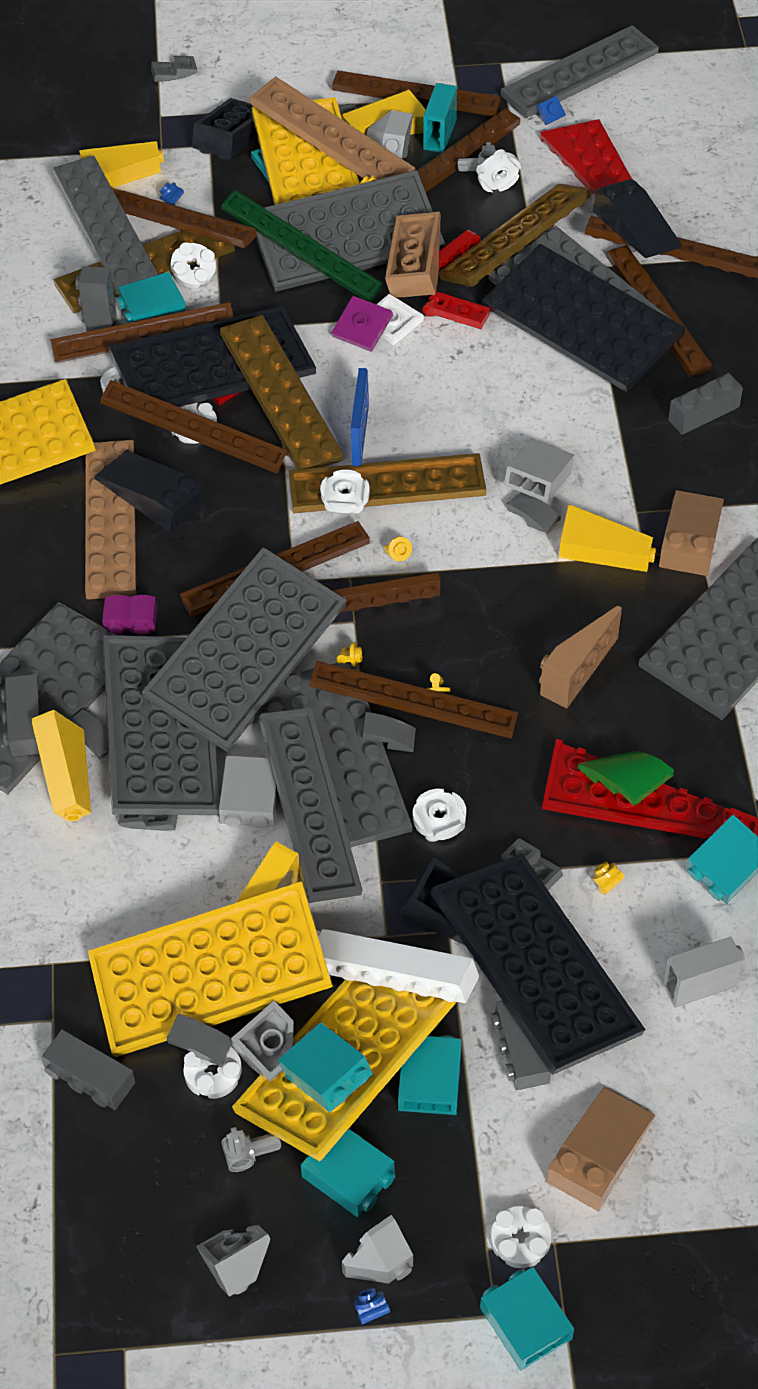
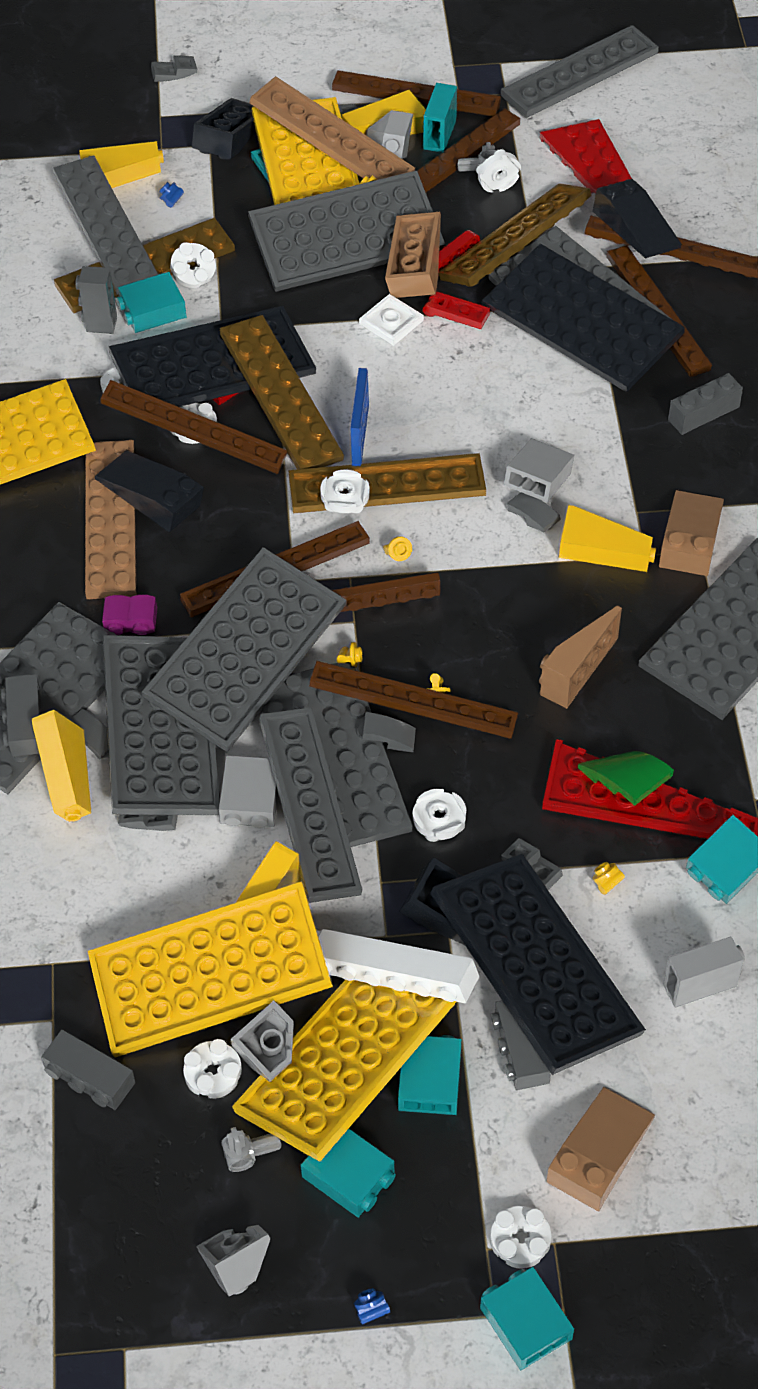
(98, 341): reddish brown plate -> none
(185, 219): reddish brown plate -> none
(199, 1038): dark grey slope -> none
(302, 246): dark green tile -> none
(325, 1067): teal brick -> none
(362, 323): magenta plate -> none
(381, 1255): light grey slope -> none
(551, 110): blue plate -> none

